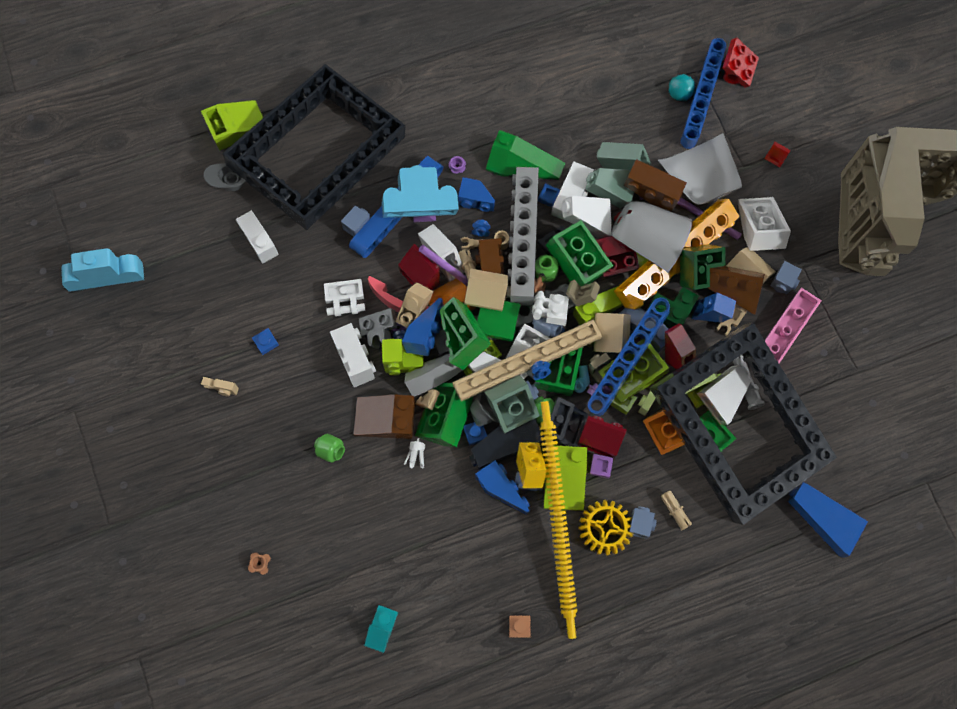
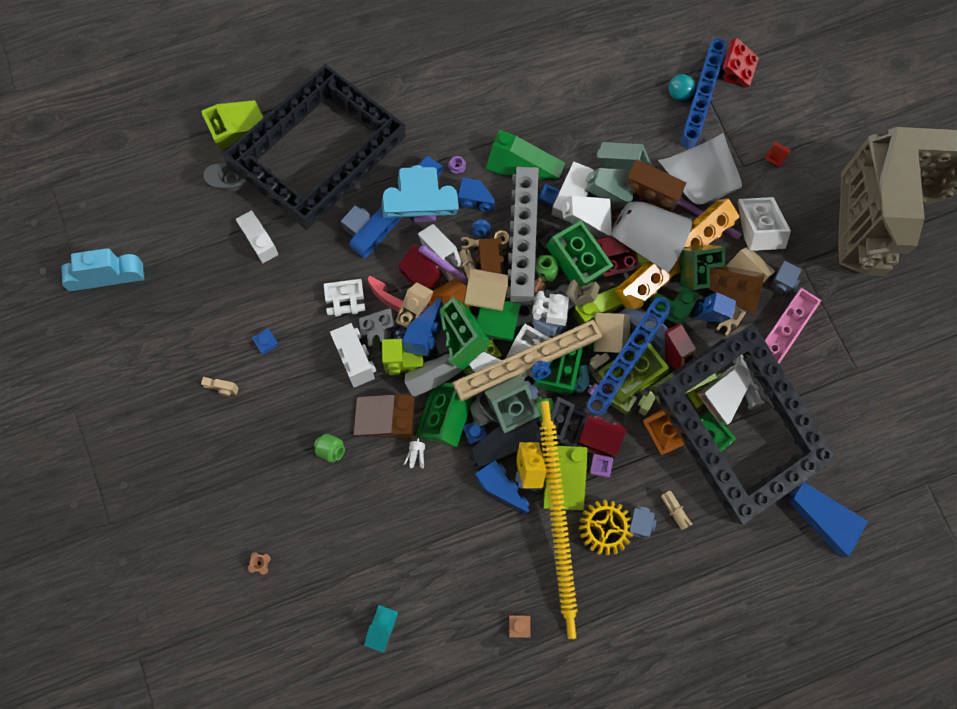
(428, 400): tan tile -> none

